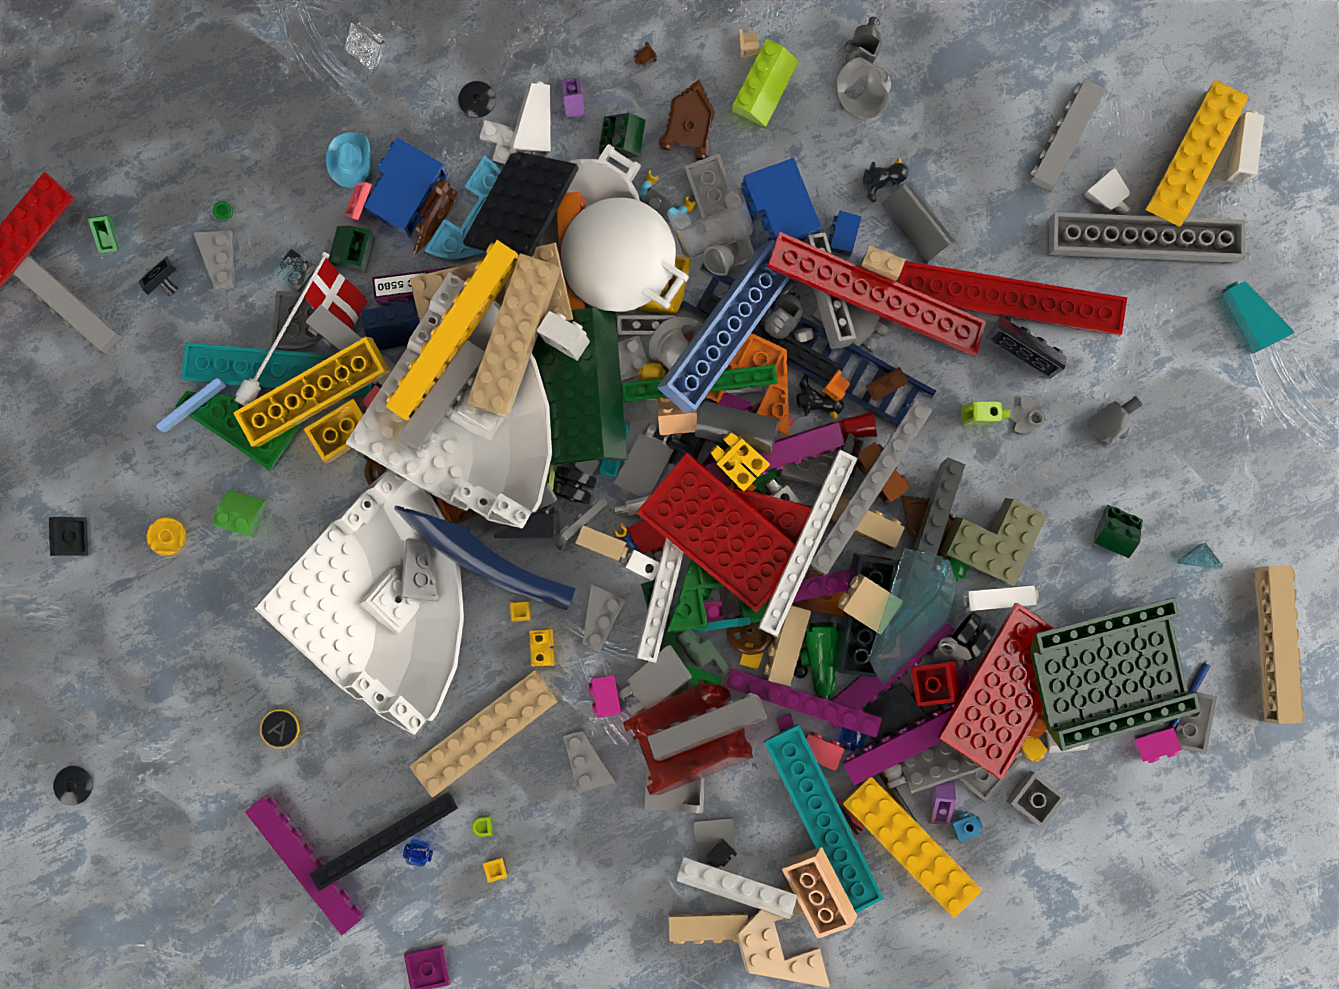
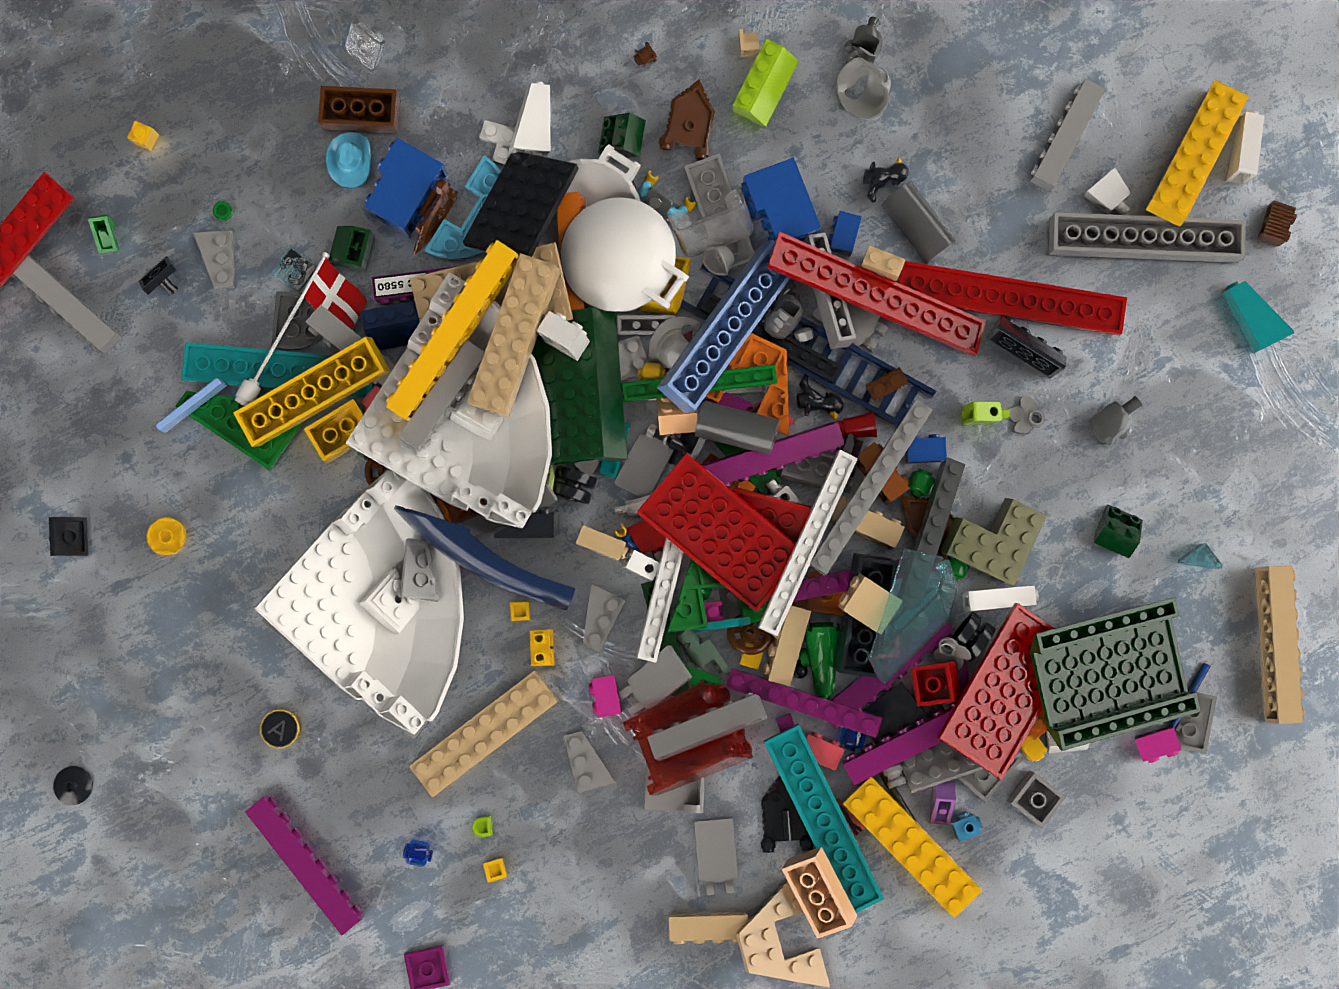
(143, 136): none -> yellow brick
(239, 513): bright green slope -> none
(357, 200): coral tile -> none
(359, 109): none -> reddish brown brick
(383, 841): black plate -> none
(480, 107): black dish -> none
(573, 97): medium lavender slope -> none
(595, 509): light grey wing -> none
(720, 854): black brick -> none
(734, 456): yellow hips -> none
(737, 888): white brick -> none
(782, 820): none -> black shield
(836, 386): orange panel -> none
(921, 483): none -> green head
(926, 449): none -> blue brick
(1277, 223): none -> reddish brown brick

